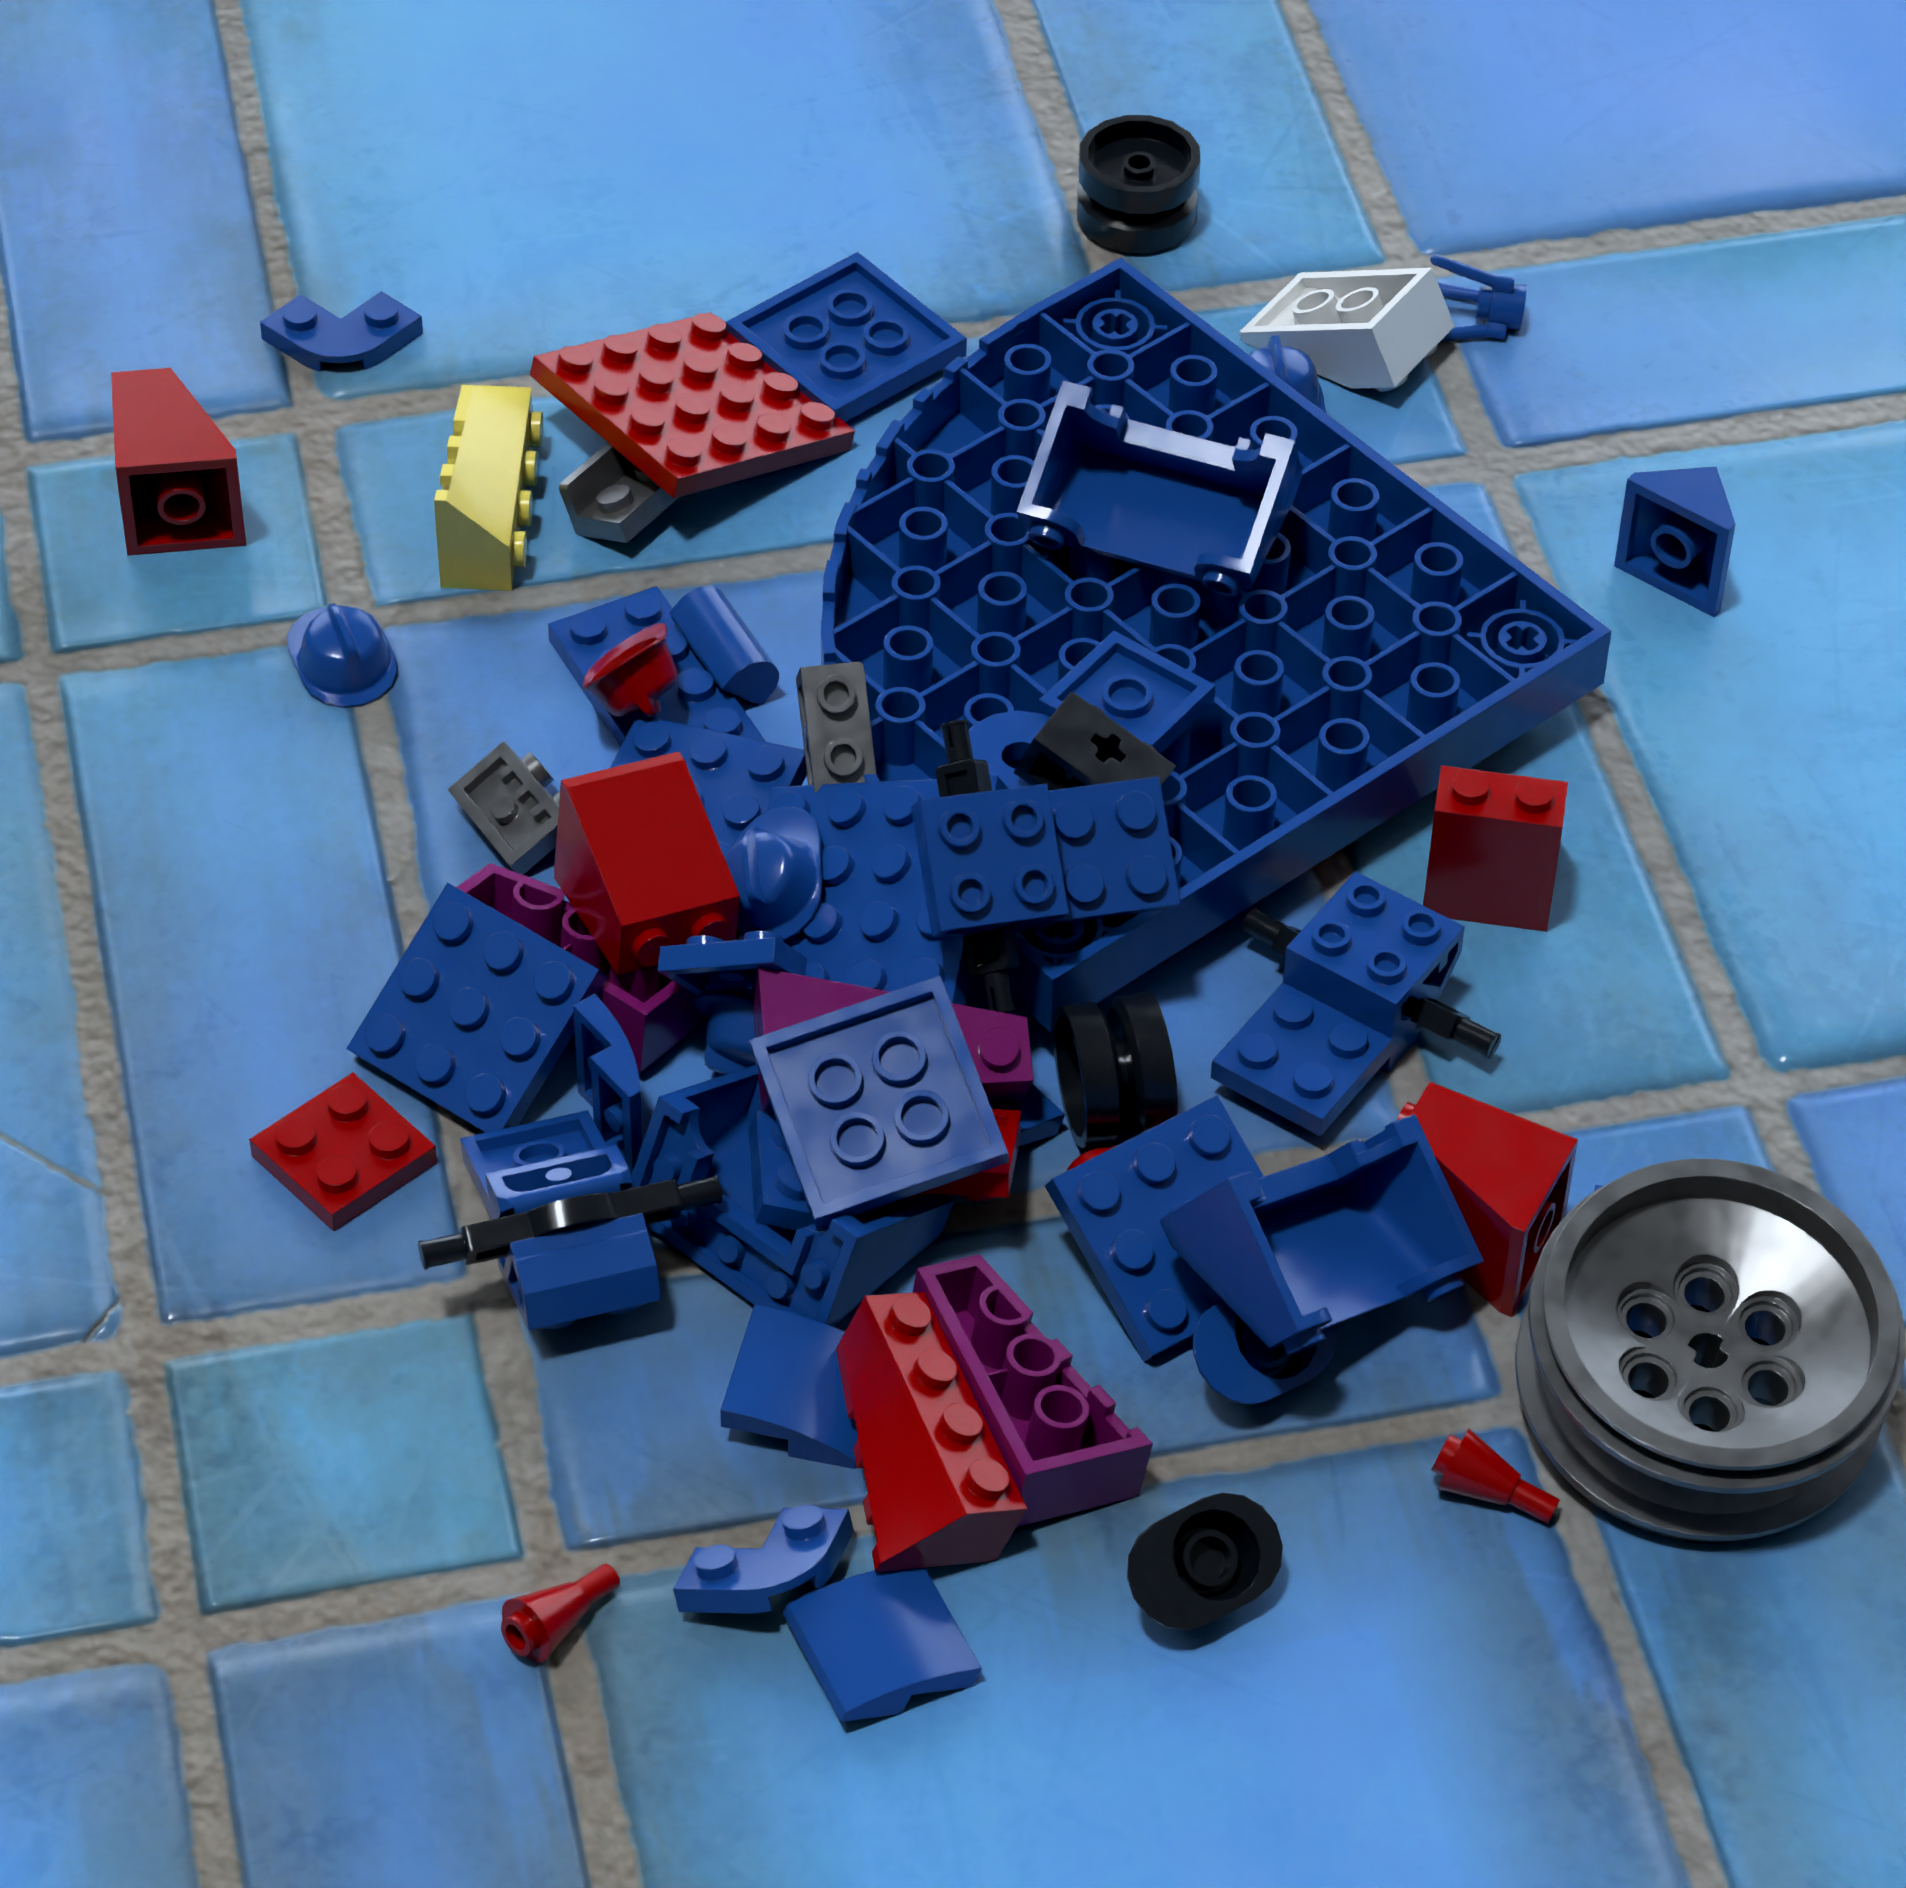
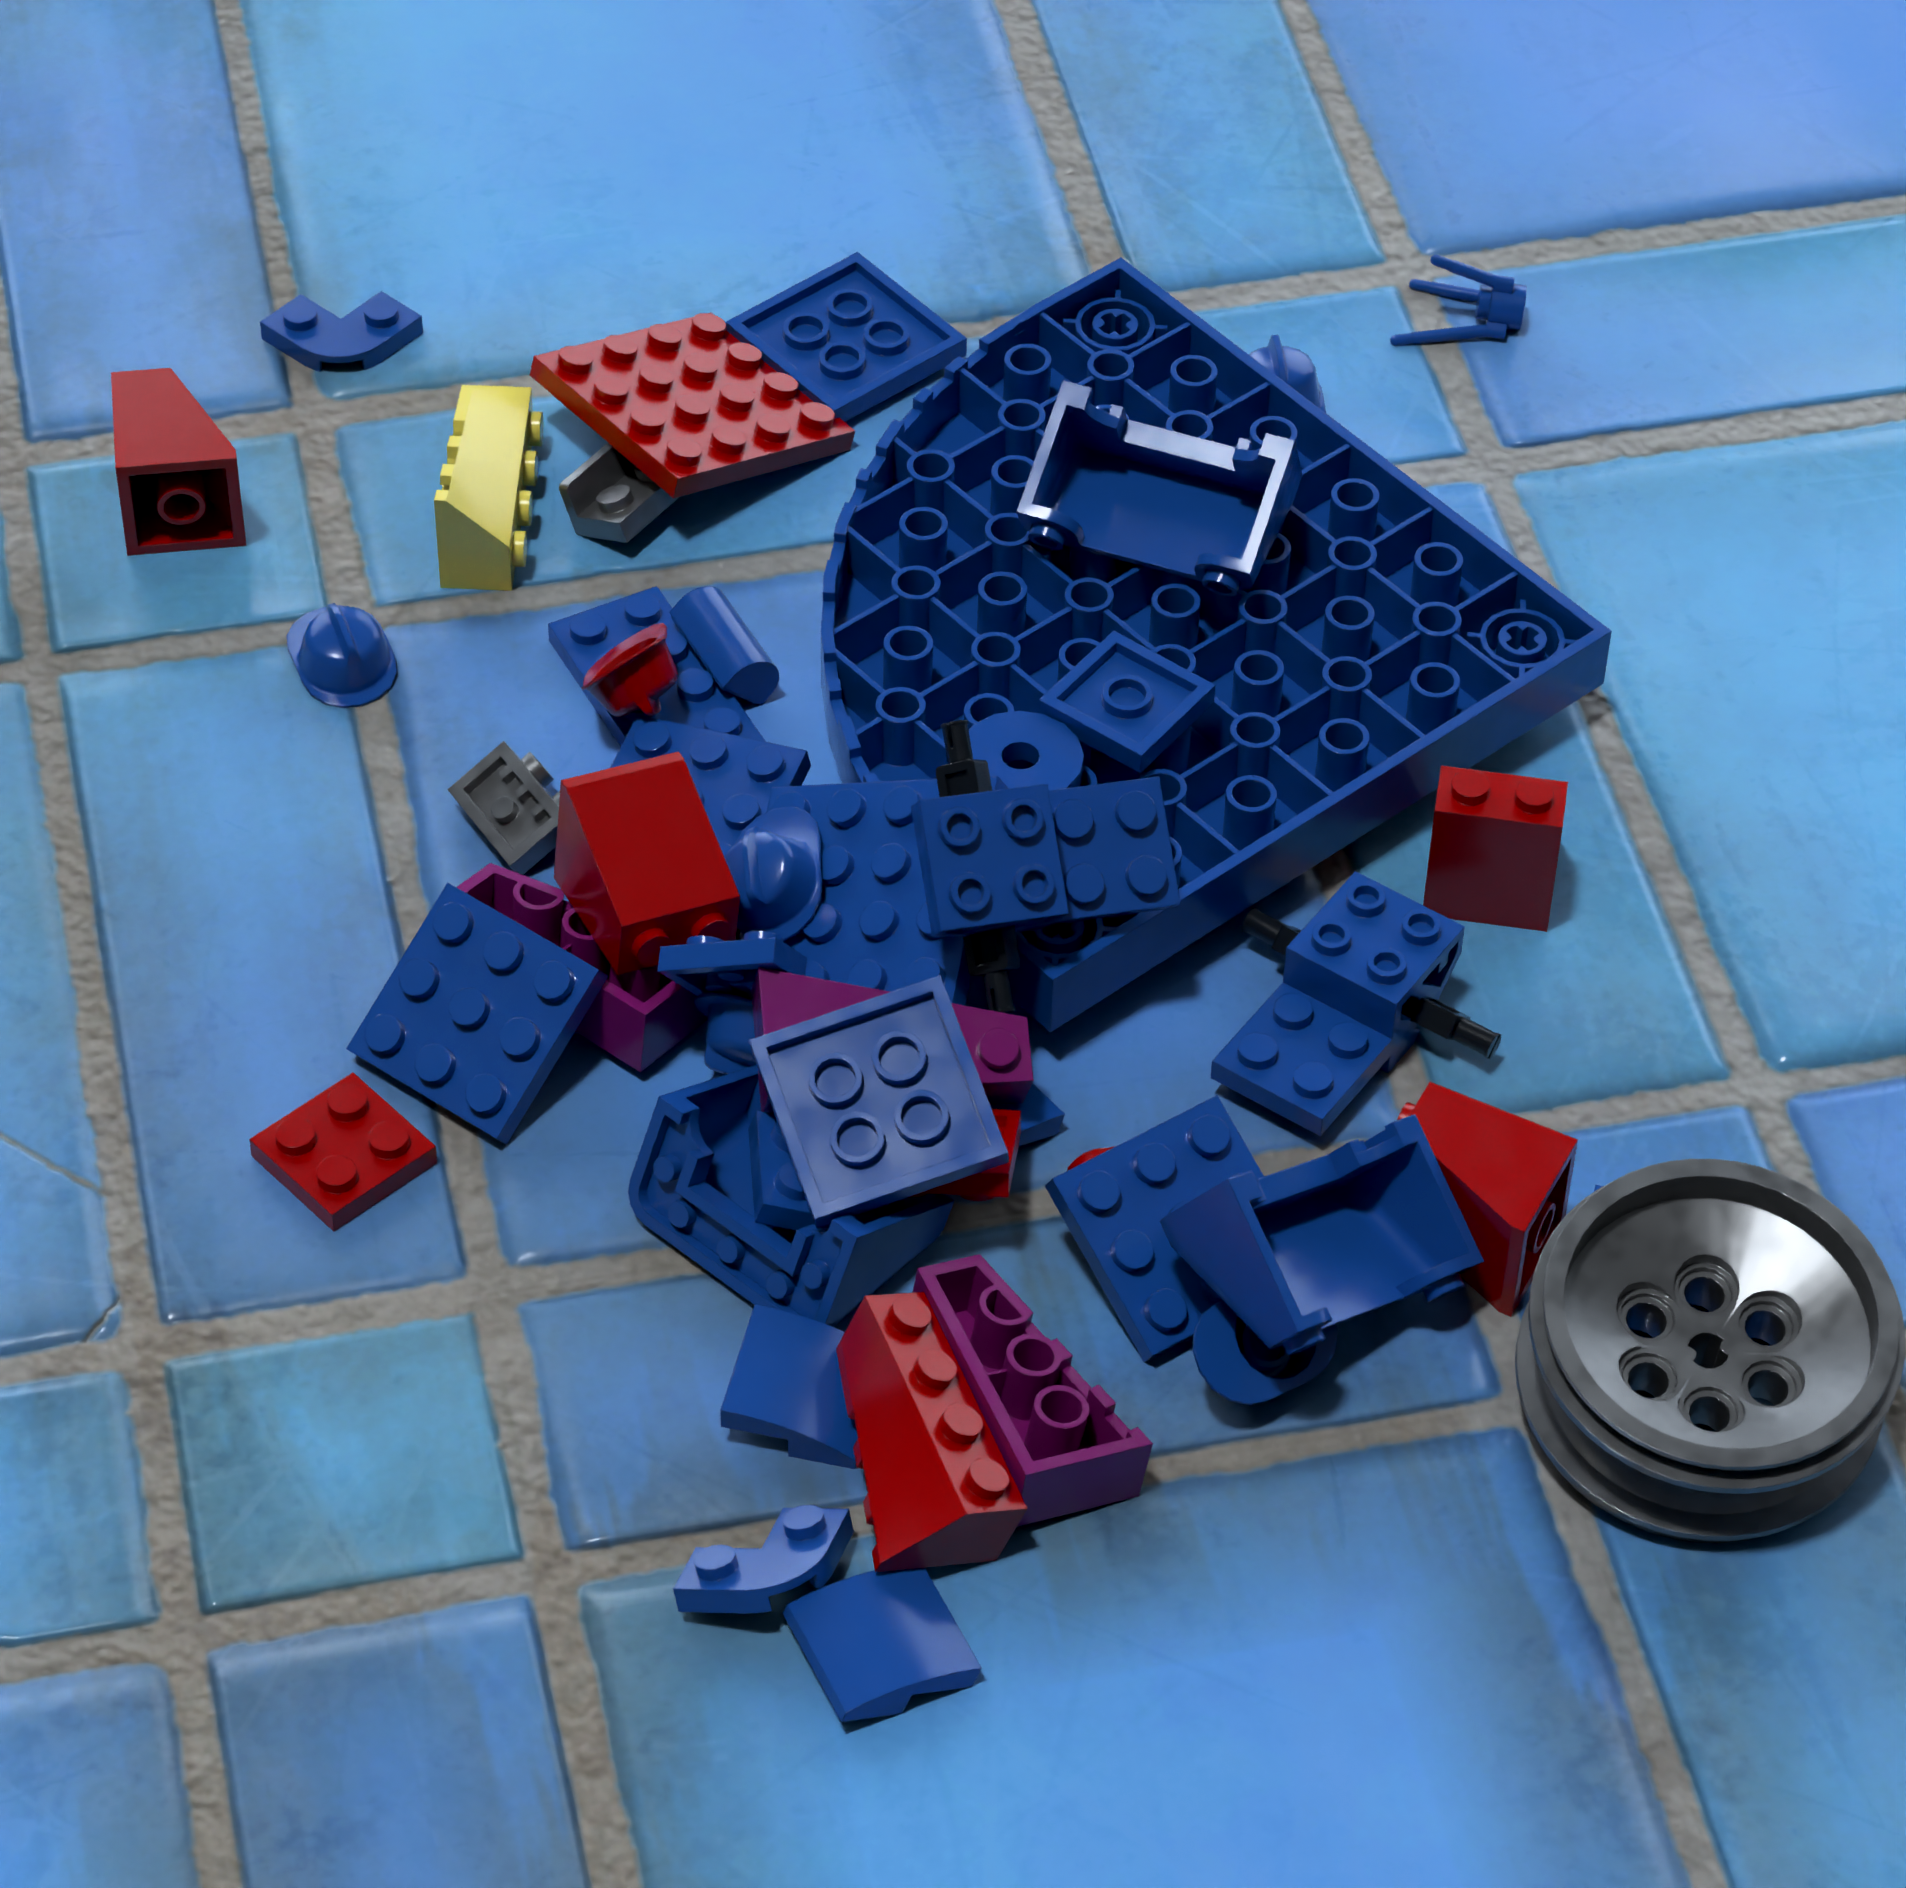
(542, 1619): red cone -> none
(565, 1220): blue piece -> none
(608, 1077): blue slope -> none
(835, 723): flat silver bracket -> none
(1086, 749): black brick -> none
(1114, 1067): black wheel -> none
(1138, 183): black wheel -> none
(1204, 1561): black piece -> none
(1358, 323): white slope -> none
(1478, 1472): red cone -> none
(1678, 534): blue slope -> none

